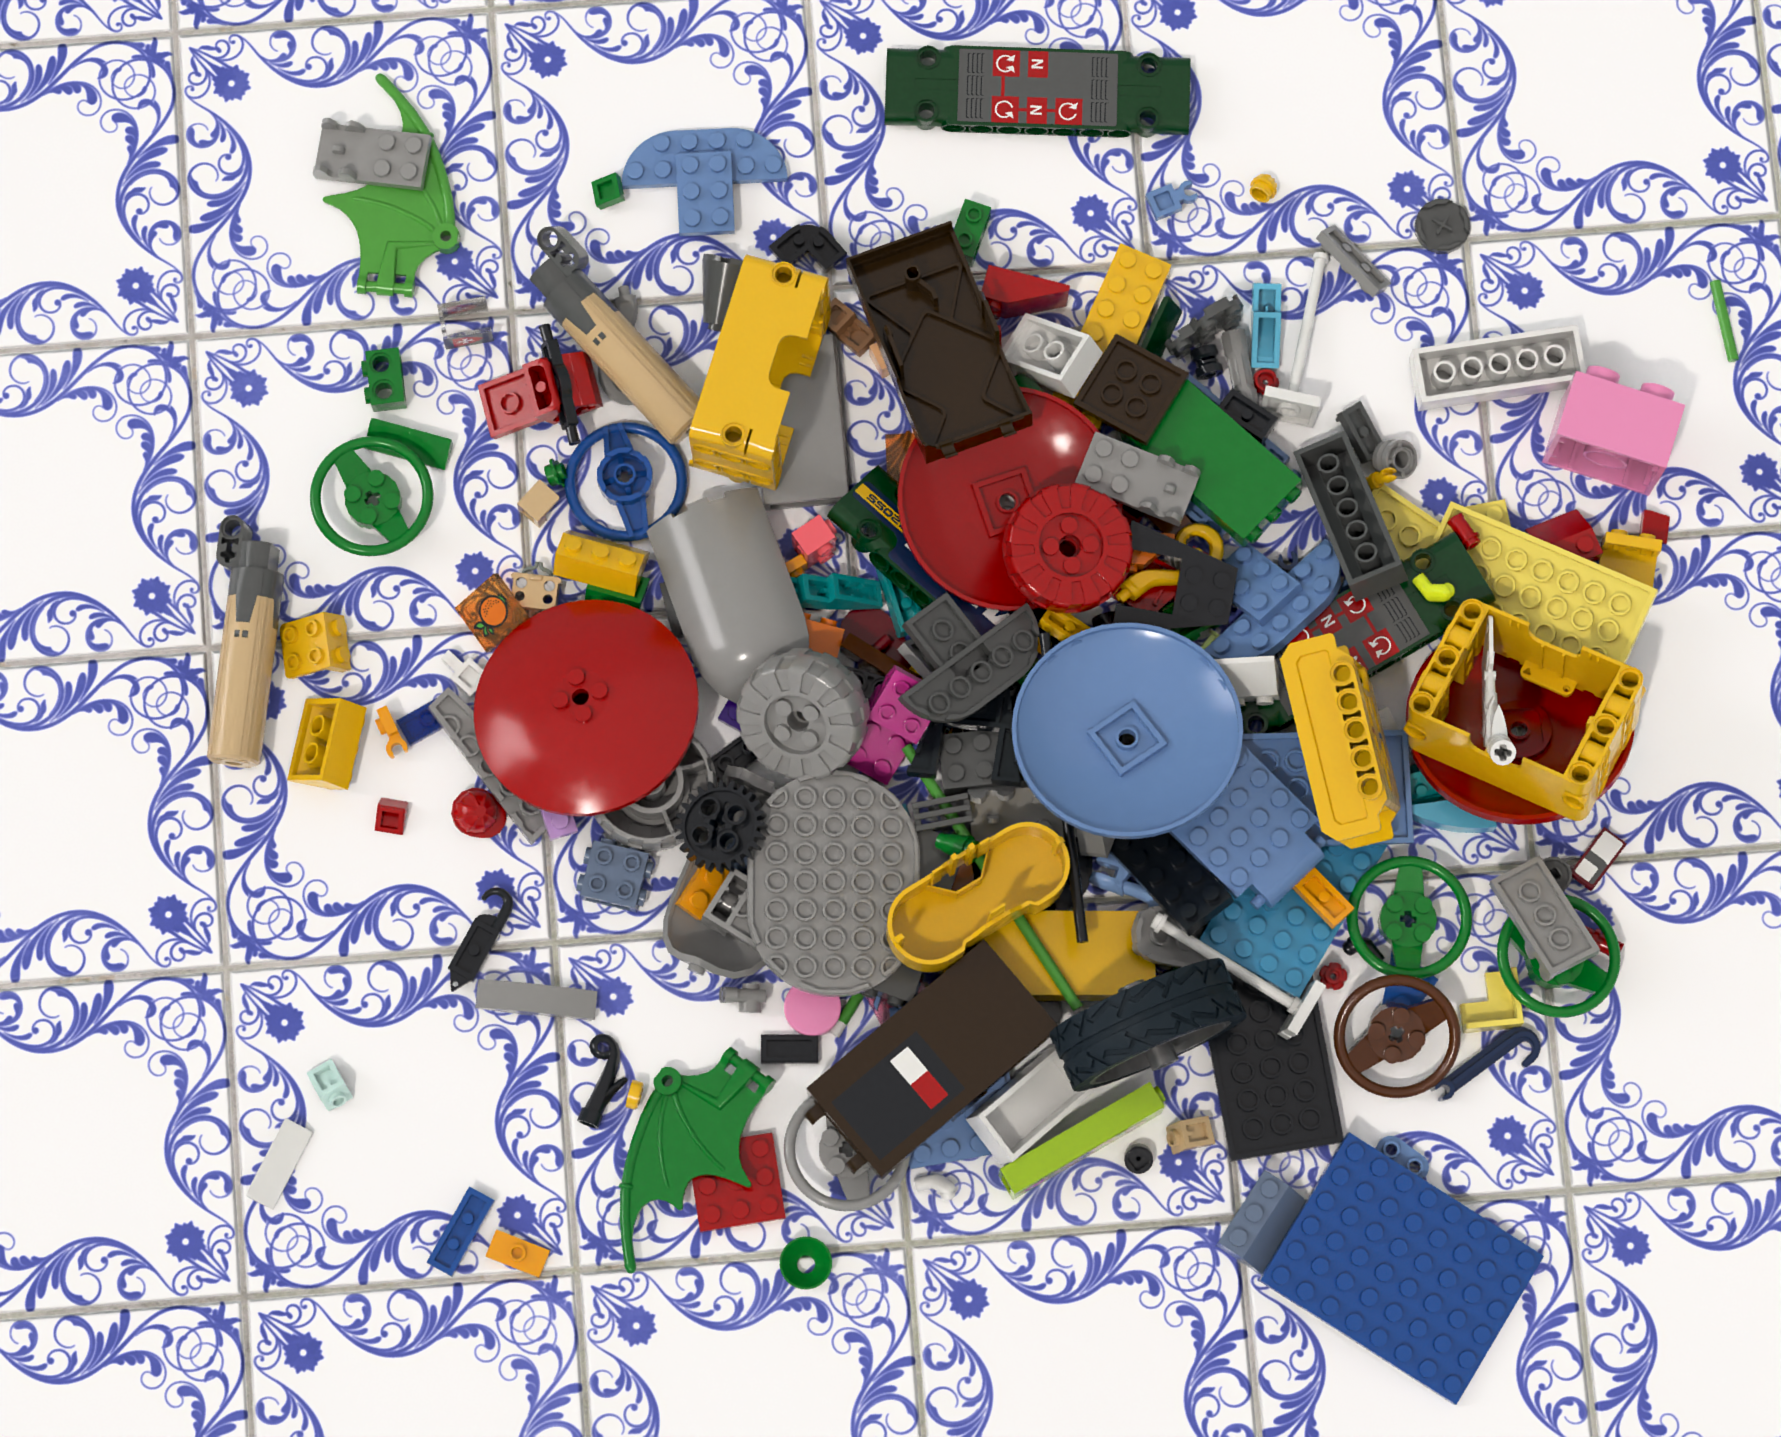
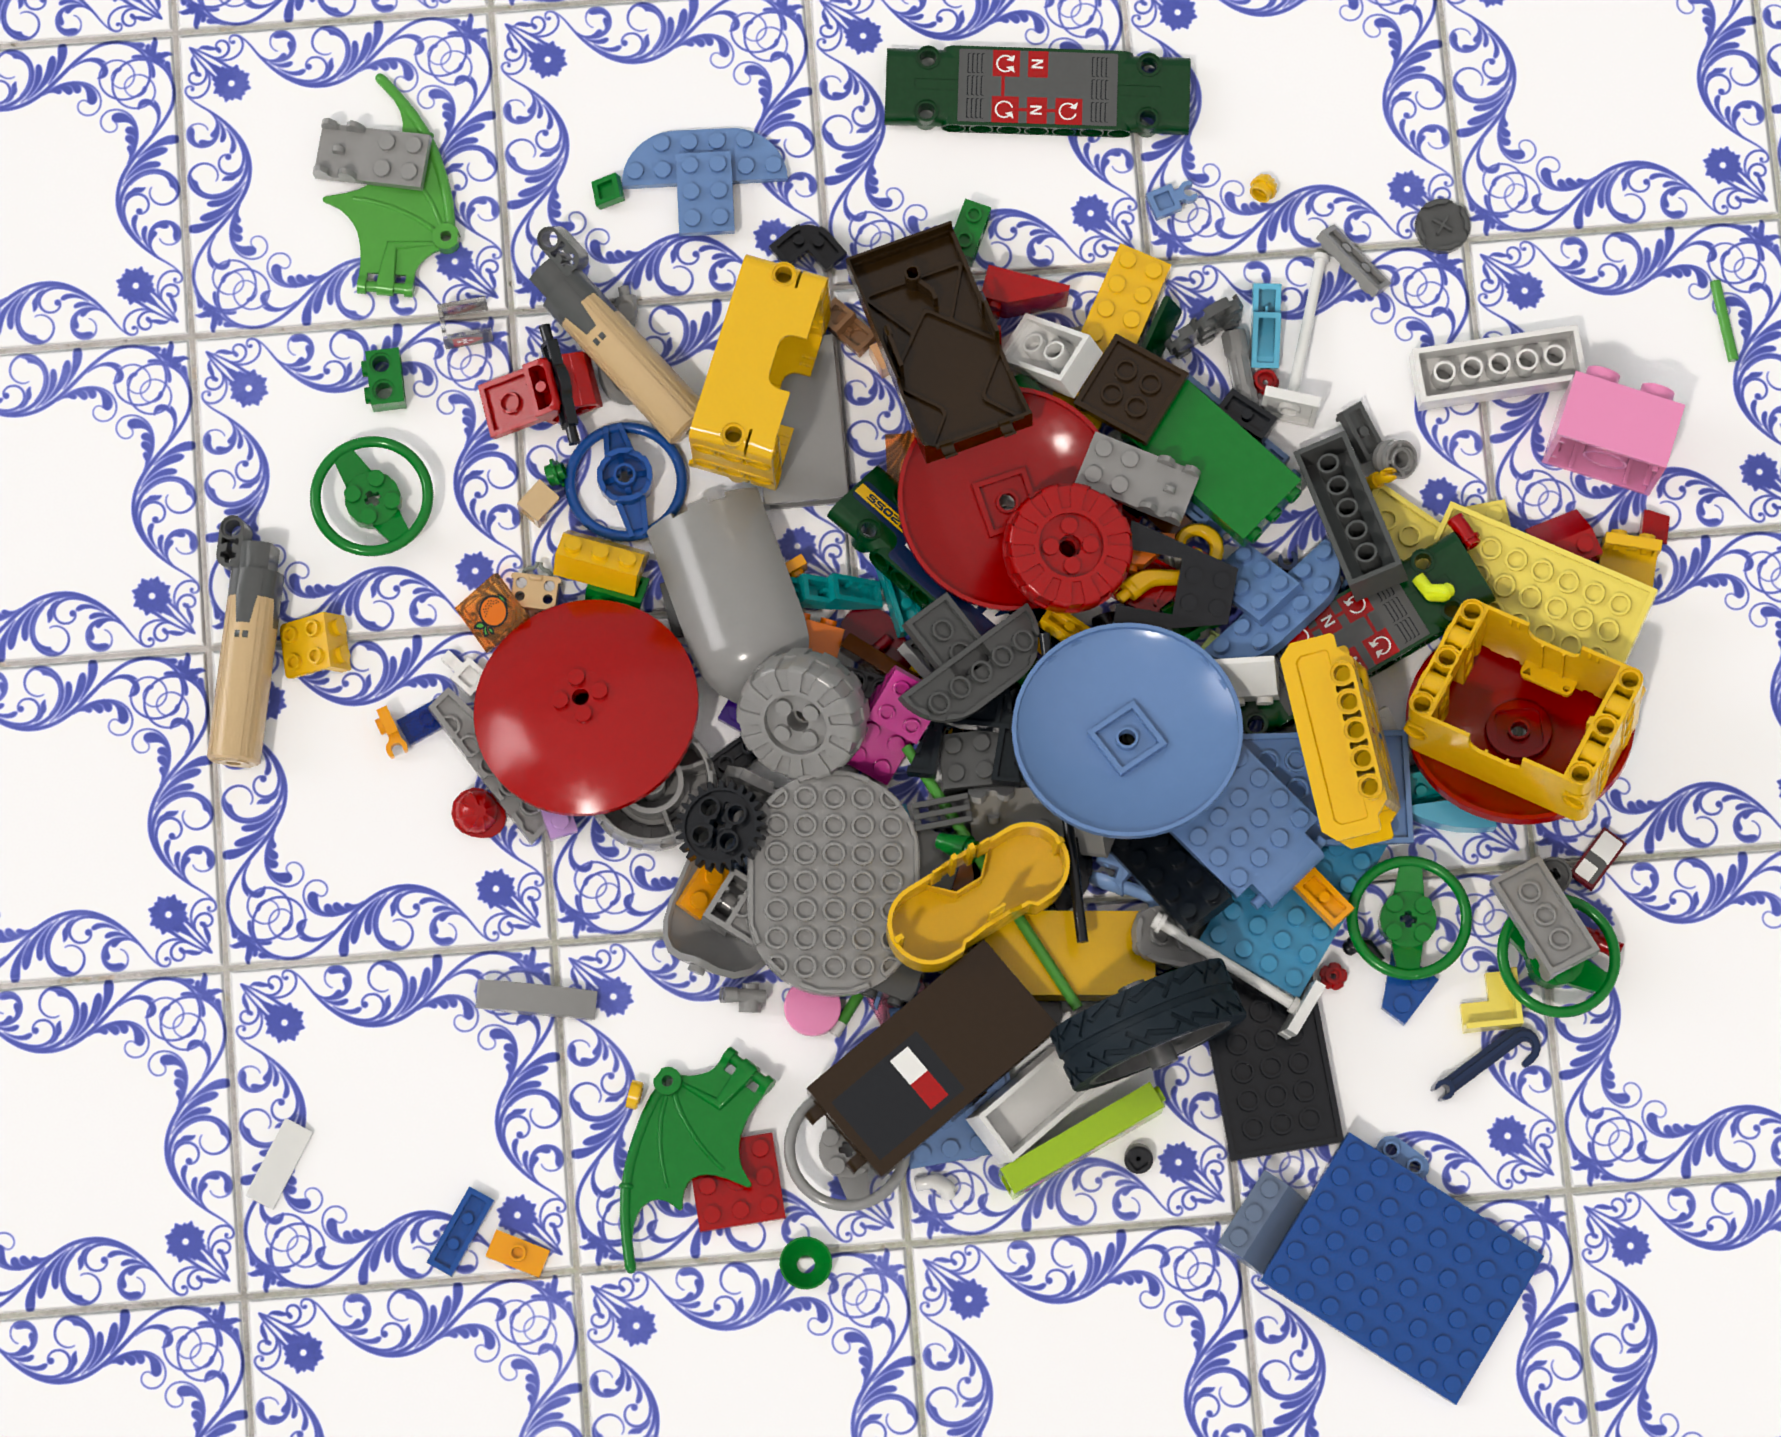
(327, 743): yellow slope -> none
(329, 1085): light aqua bracket -> none
(391, 816): red slope -> none
(429, 447): green slope -> none
(479, 941): black plate -> none
(605, 1087): black plant -> none
(615, 875): sand blue brick -> none
(719, 281): dark grey cone -> none
(789, 1049): black tile -> none
(815, 540): coral brick -> none
(1190, 1134): tan bracket -> none
(1206, 362): black wheel -> none
(1379, 1045): reddish brown piece -> none
(1493, 721): white piece -> none

